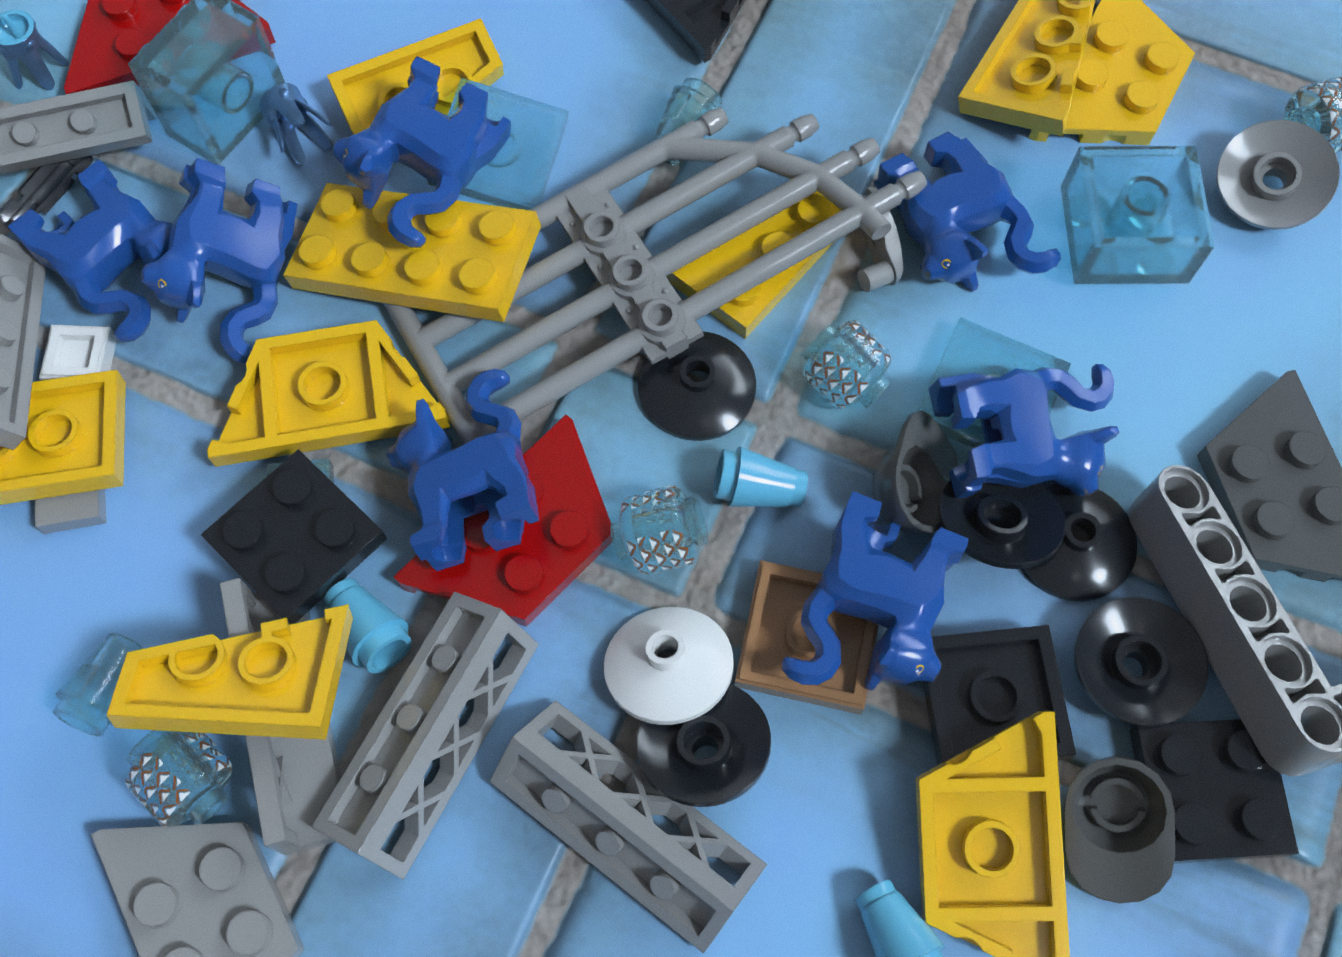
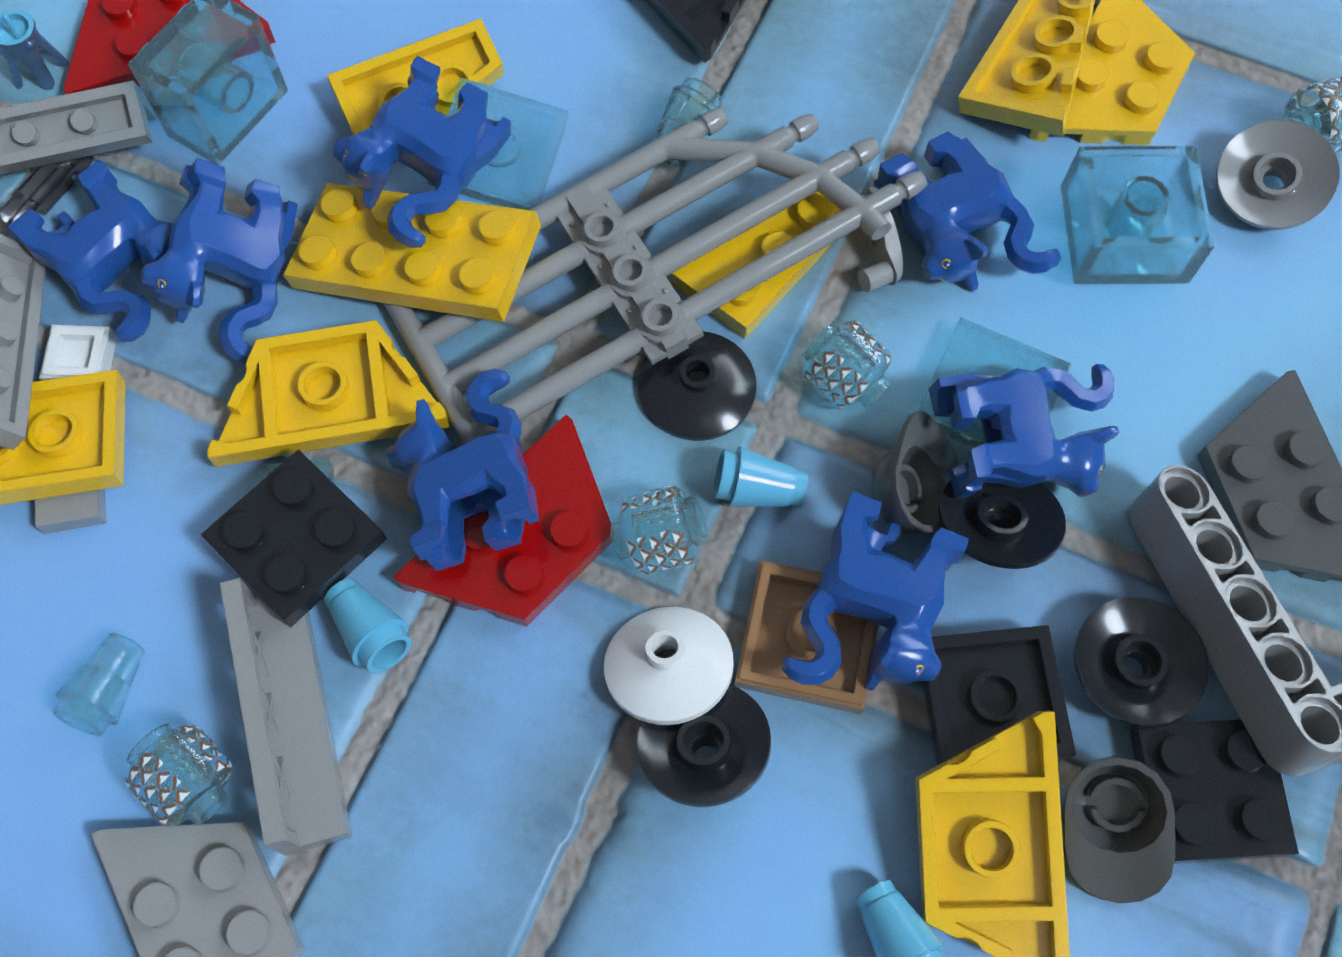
(239, 685): yellow wing -> none
(286, 110): flat silver piece -> none
(422, 725): light grey fence -> none
(618, 828): light grey fence -> none
(1093, 567): black dish -> none

